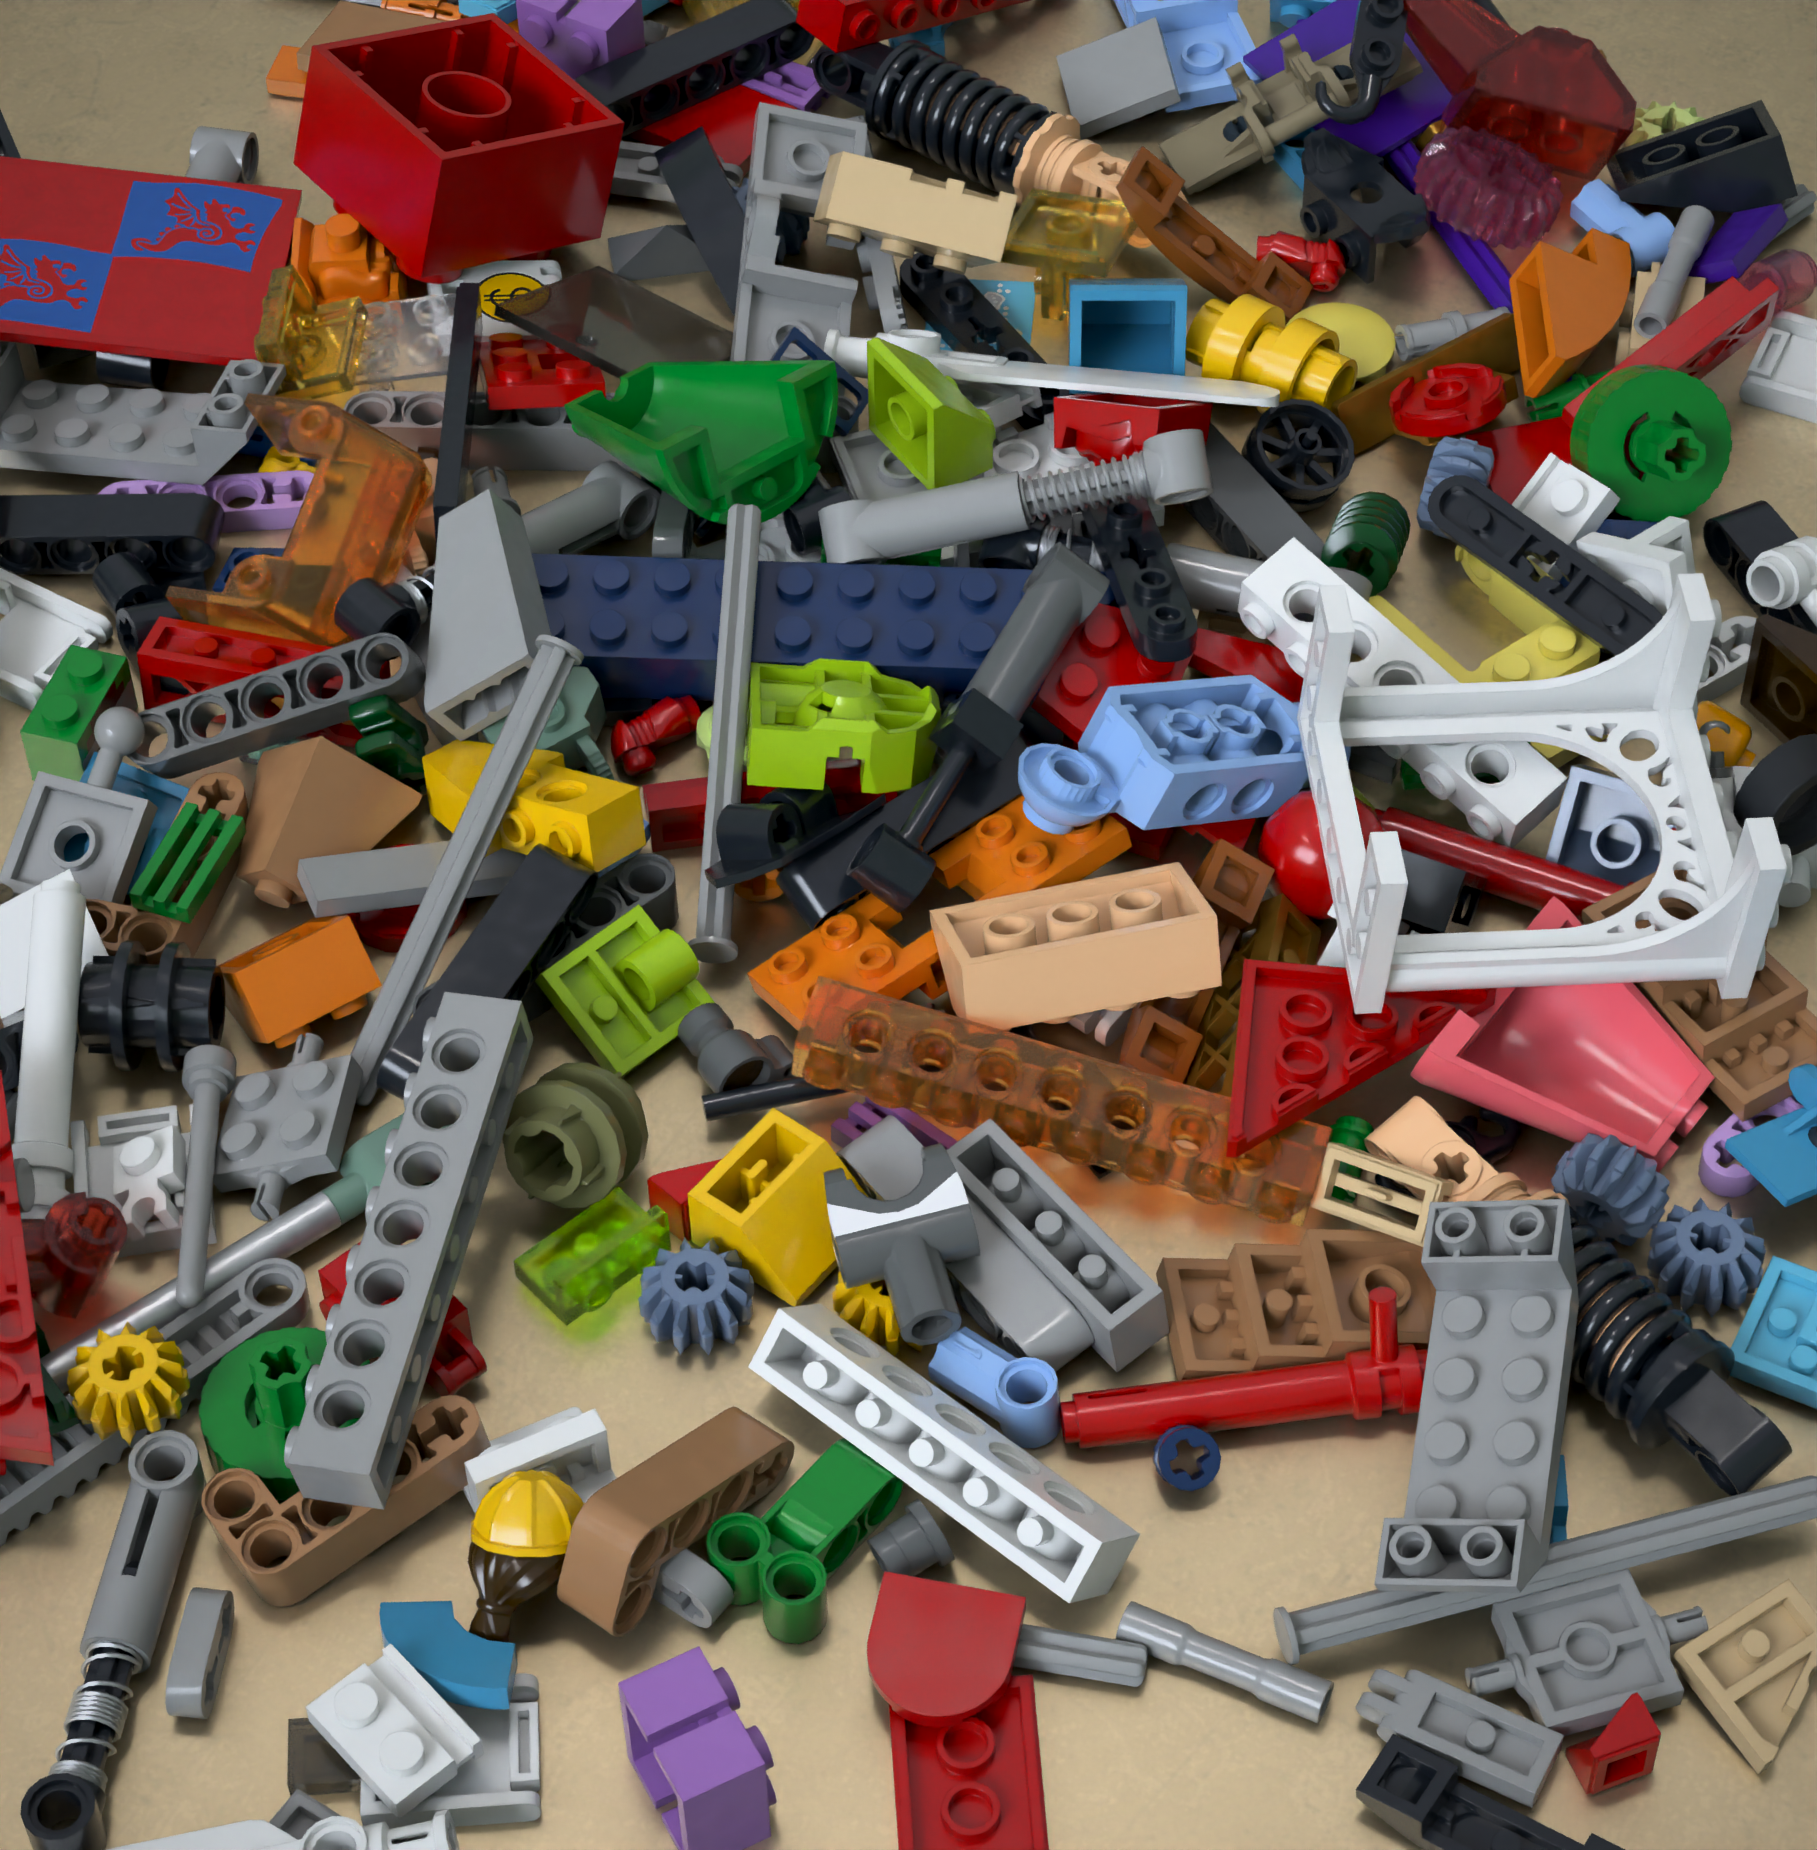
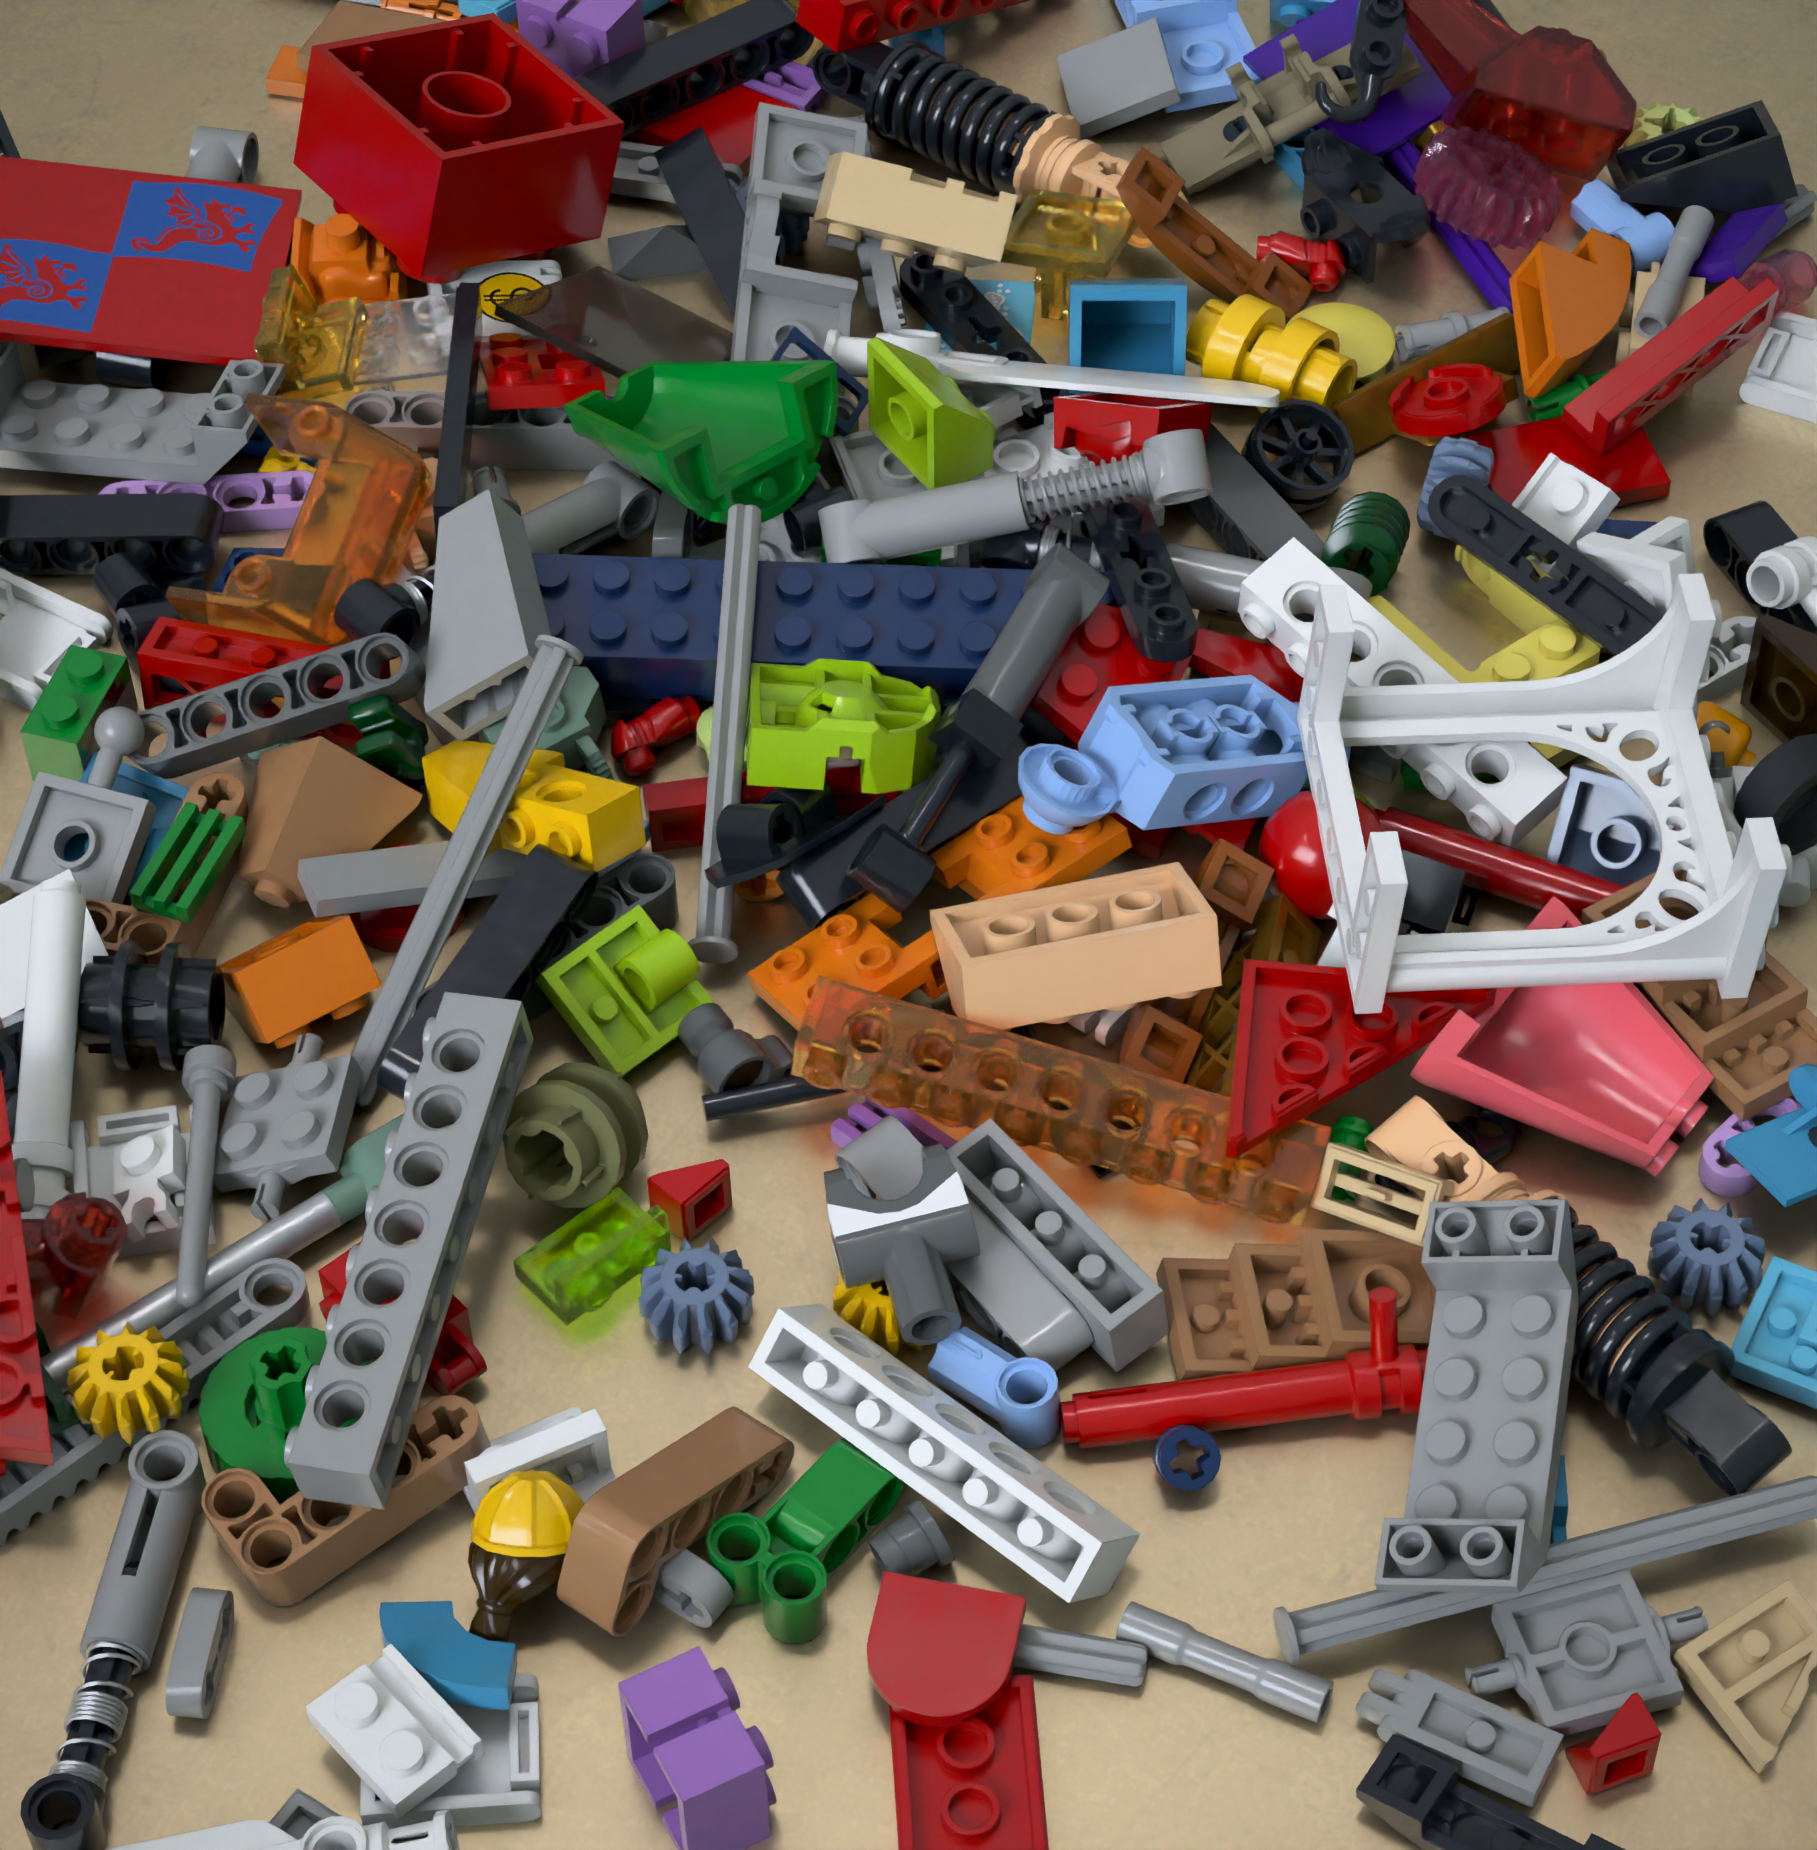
(315, 1764): clear smoke tile -> none
(772, 1206): yellow slope -> none
(1612, 1188): sand blue gear -> none
(1679, 417): green piece -> none

